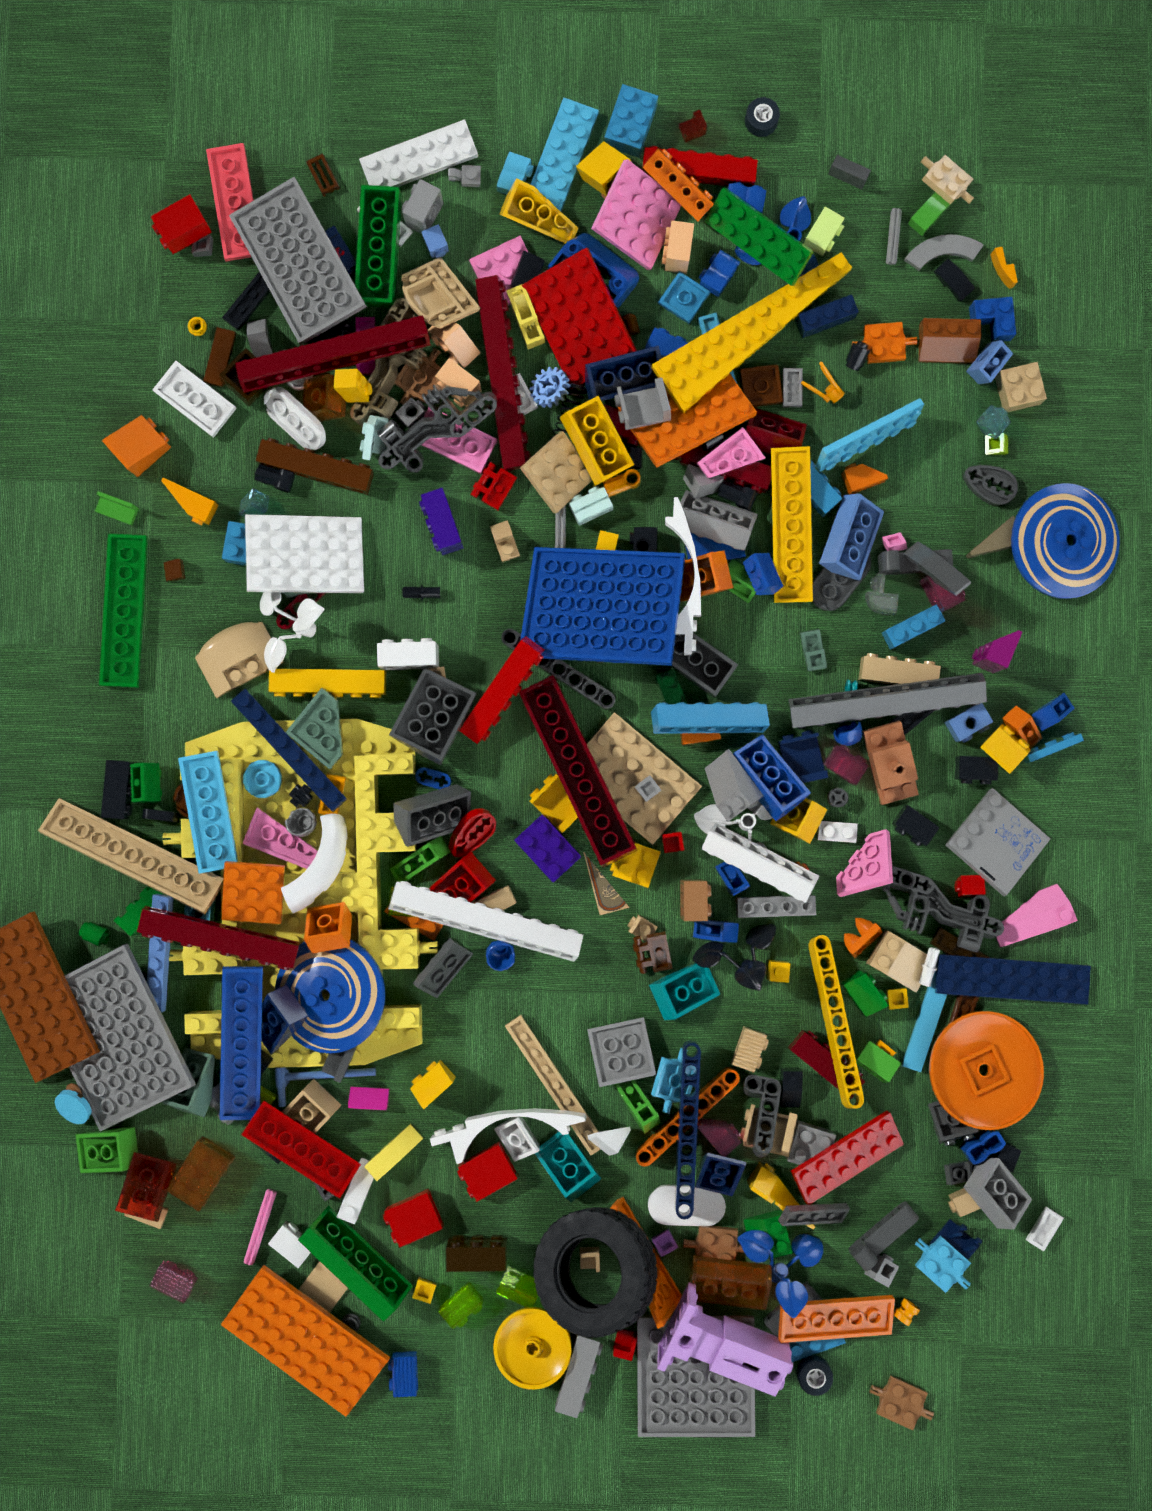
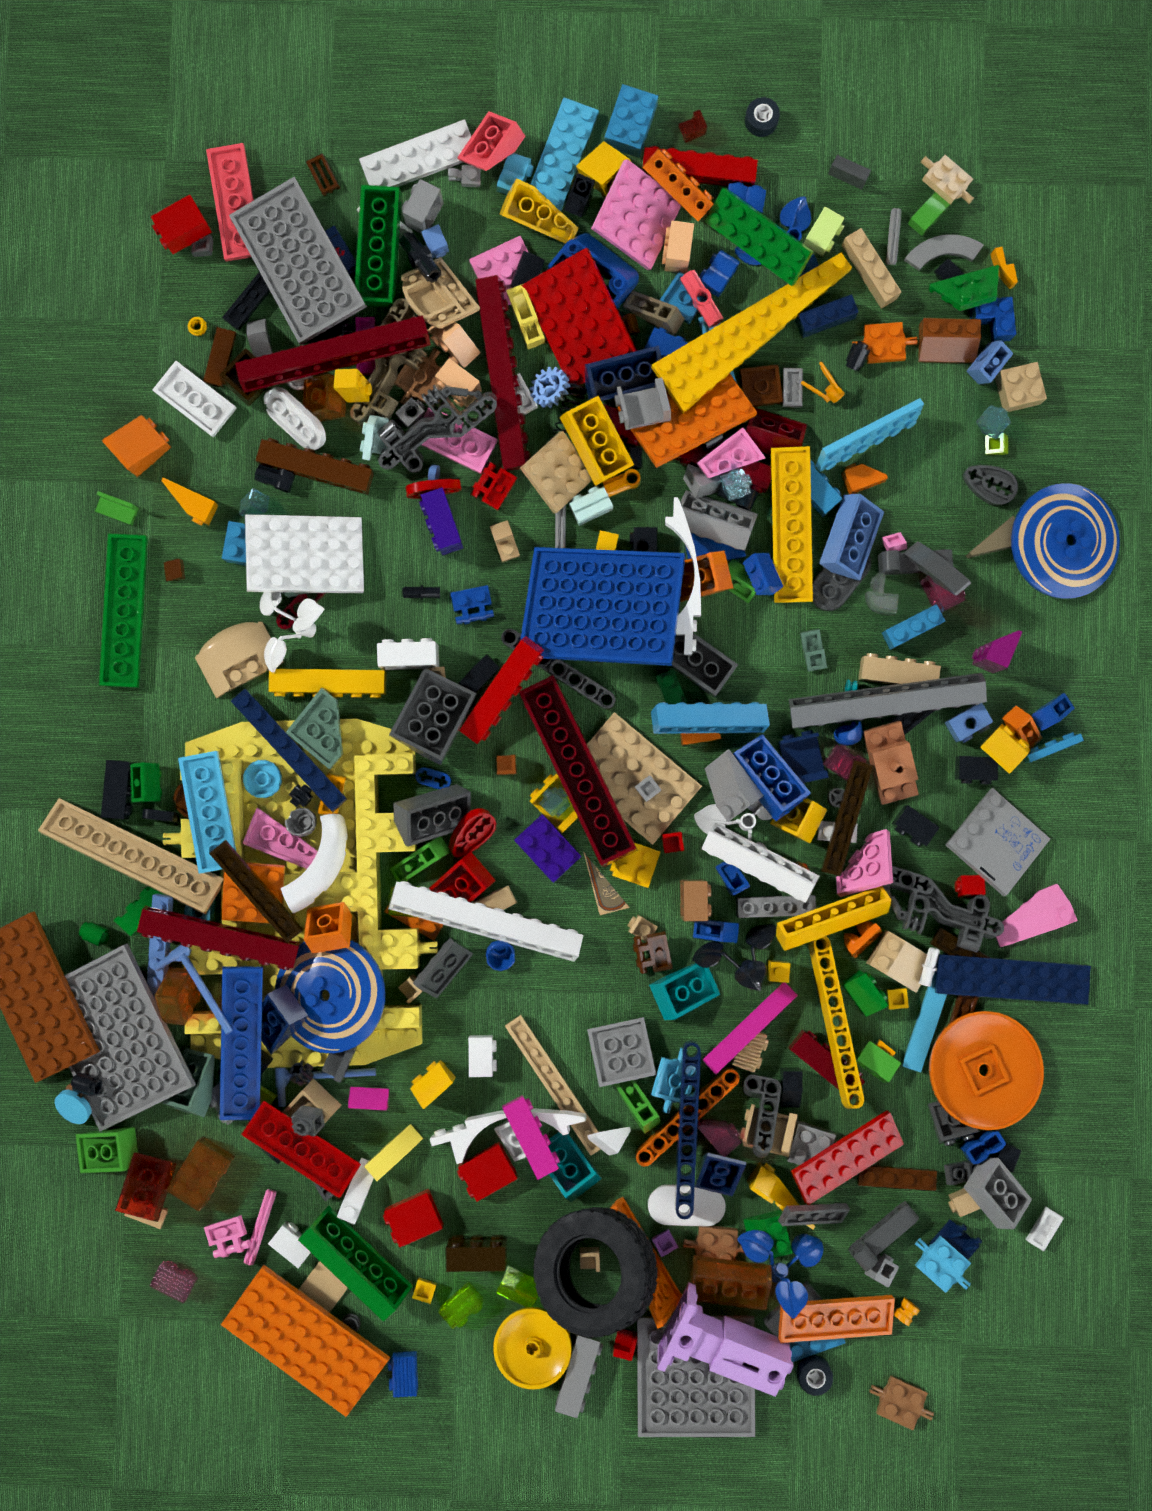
(86, 1084): none -> black brick
(177, 996): none -> clear orange brick
(181, 954): none -> medium blue bar
(227, 1230): none -> bright pink plate
(256, 891): none -> dark brown plate
(301, 1073): none -> black gear
(307, 1120): none -> dark grey brick
(410, 989): none -> tan panel
(420, 257): none -> black piece
(434, 472): none -> medium blue tile
(449, 486): none -> red piece
(470, 599): none -> blue plate
(480, 674): none -> black slope
(481, 1055): none -> white brick
(492, 142): none -> coral slope
(506, 765): none -> dark orange panel
(530, 1136): none -> dark pink brick
(555, 801): none -> clear light blue brick
(580, 195): none -> black slope
(654, 311): none -> dark tan slope
(695, 289): none -> coral piece
(736, 484): none -> clear light blue brick
(749, 1028): none -> dark pink tile
(833, 918): none -> yellow brick
(846, 817): none -> dark brown plate
(871, 268): none -> tan brick
(898, 1178): none -> reddish brown plate
(969, 289): none -> green wing

